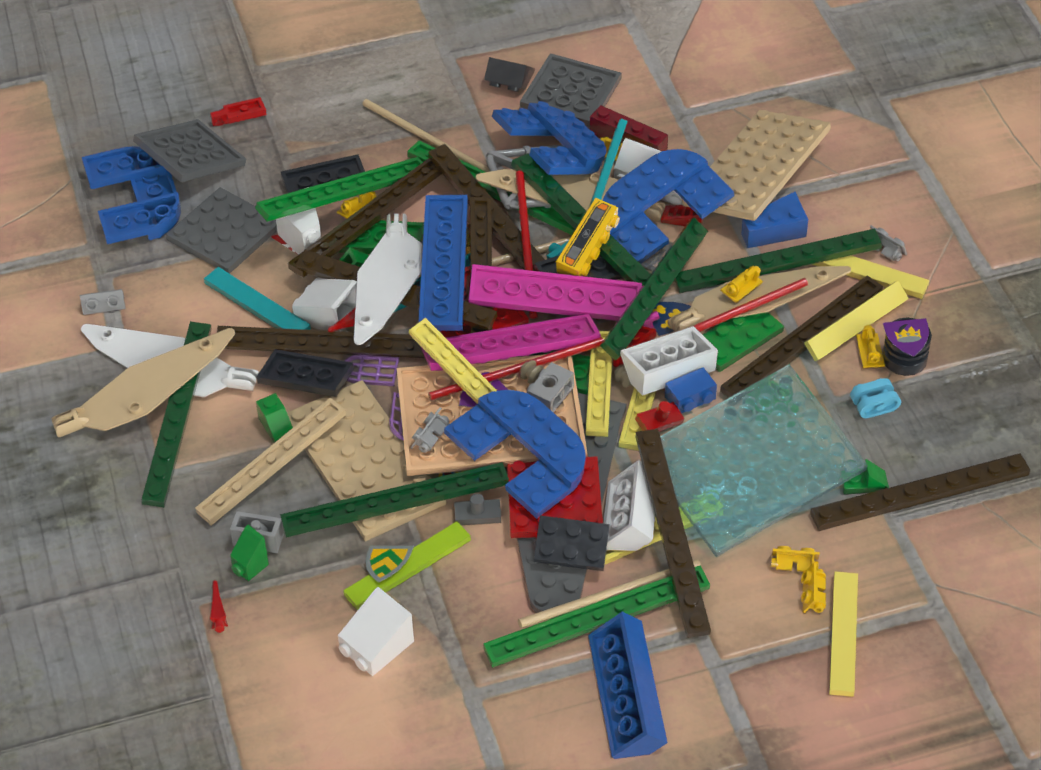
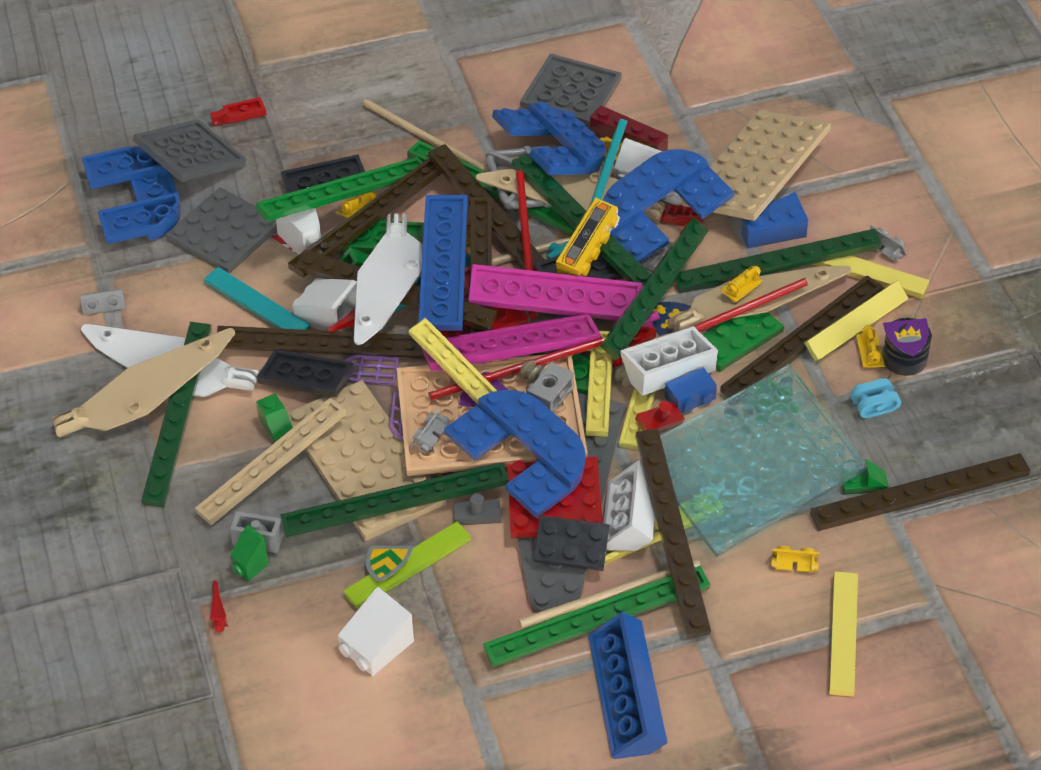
(508, 73): black slope -> none
(813, 580): yellow hinge -> none

